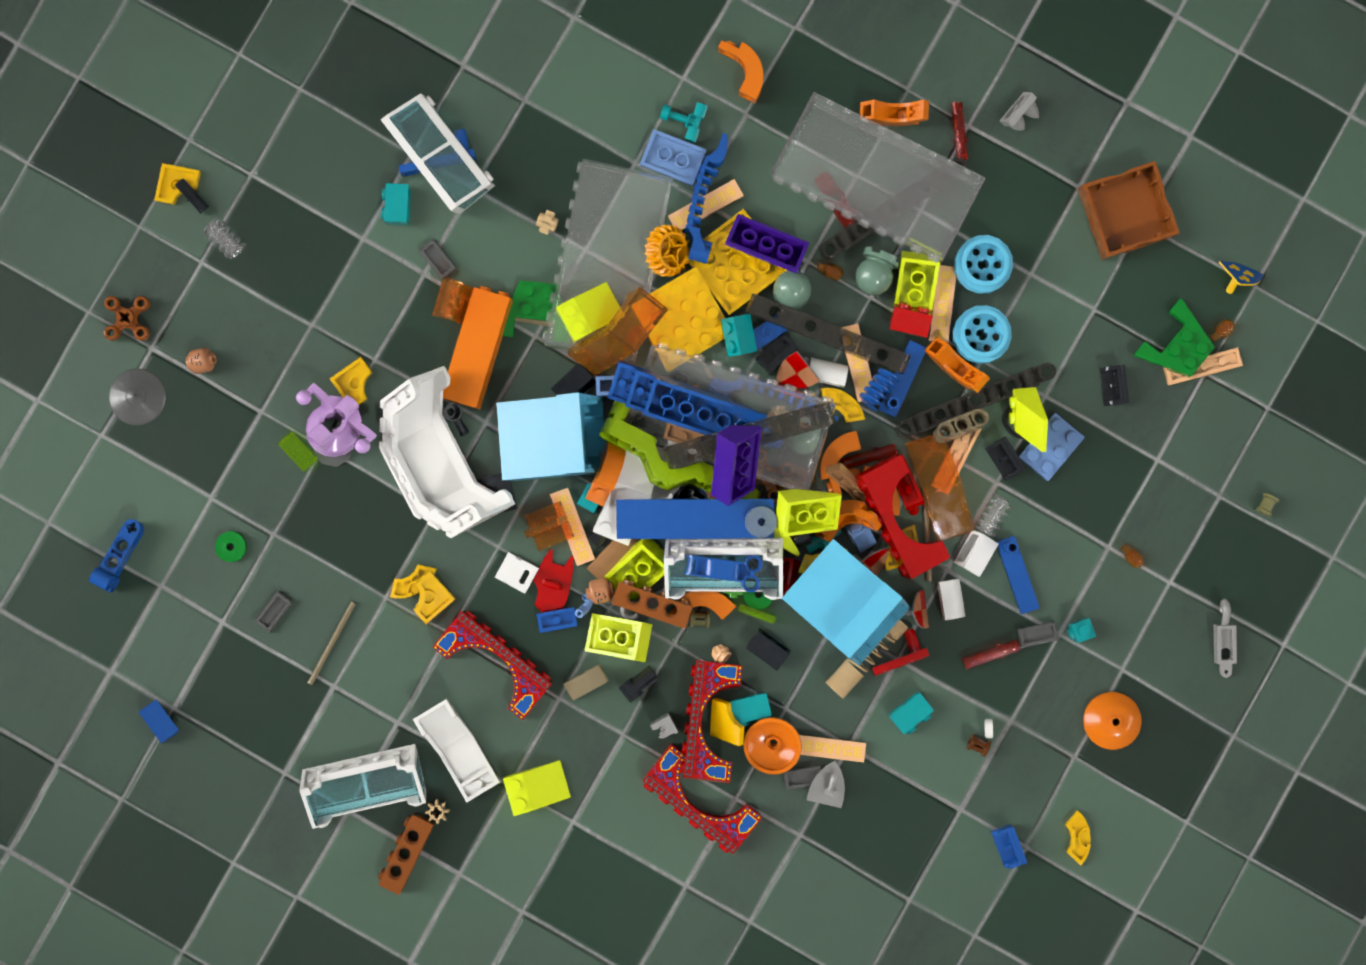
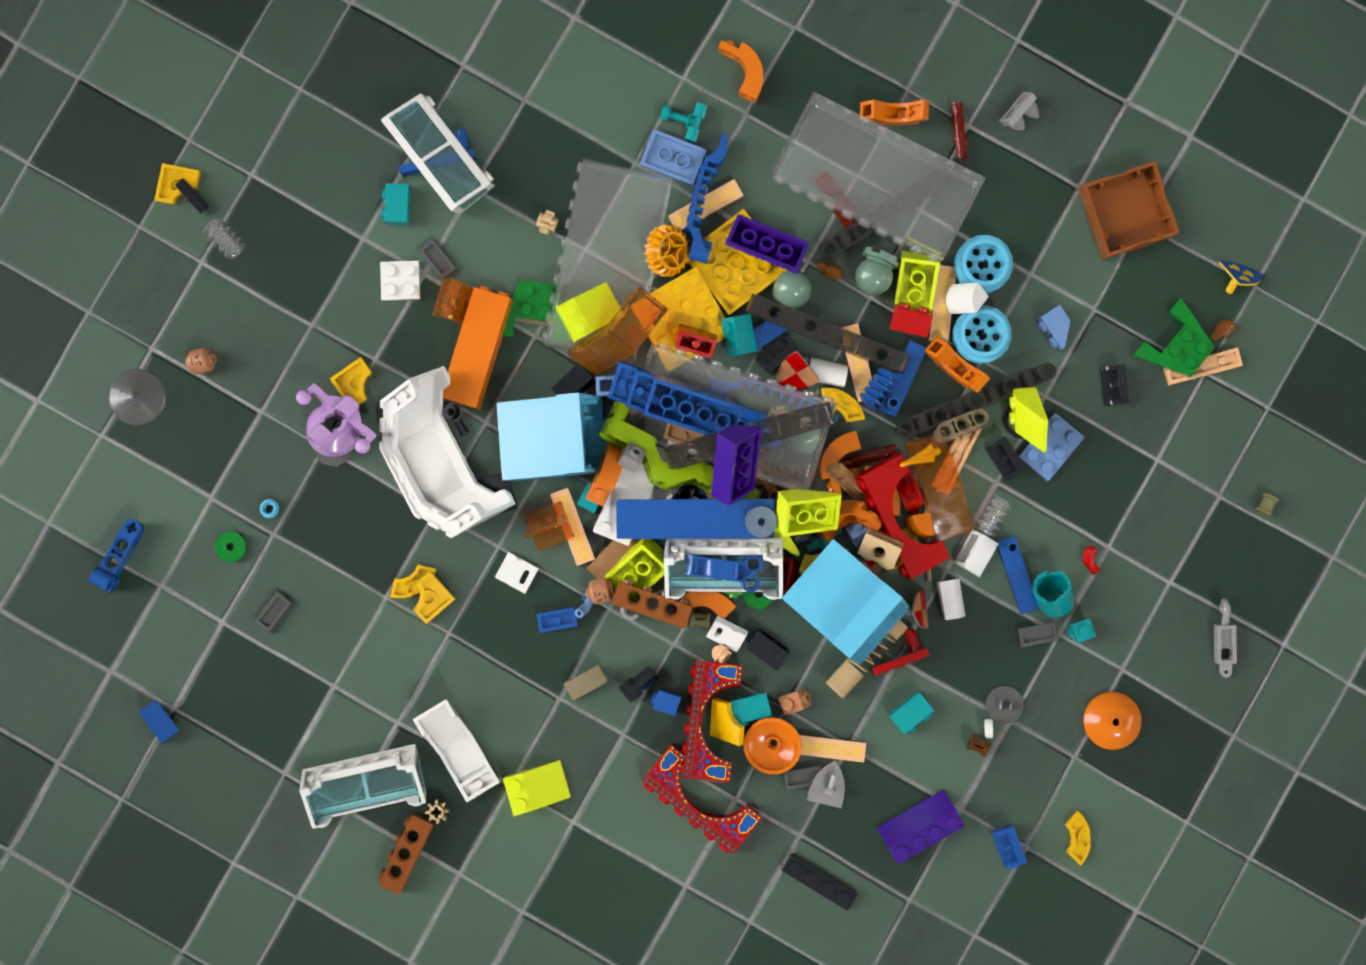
(132, 313): dark orange gear -> none
(263, 508): none -> medium azure plate
(298, 451): clear neon green tile -> none
(331, 643): dark tan axle -> none
(400, 280): none -> white plate
(468, 633): arch -> none
(553, 583): red shield -> none
(618, 637): neon yellow slope -> none
(631, 457): none -> light grey plate
(665, 701): none -> blue brick
(665, 723): light grey hinge -> none
(695, 341): none -> red brick
(730, 636): none -> white piece
(756, 613): clear neon green tile -> none
(795, 701): none -> nougat bracket
(819, 882): none -> black plate
(875, 539): none -> tan brick
(920, 525): none -> orange brick
(920, 827): none -> dark purple slope
(926, 455): none -> light orange piece
(965, 298): none -> white brick
(999, 651): clear red pin -> none
(1004, 704): none -> dark grey piece
(1053, 593): none -> teal cylinder
(1056, 326): none -> medium blue slope
(1088, 559): none -> red arm
(1132, 556): clear orange cylinder -> none

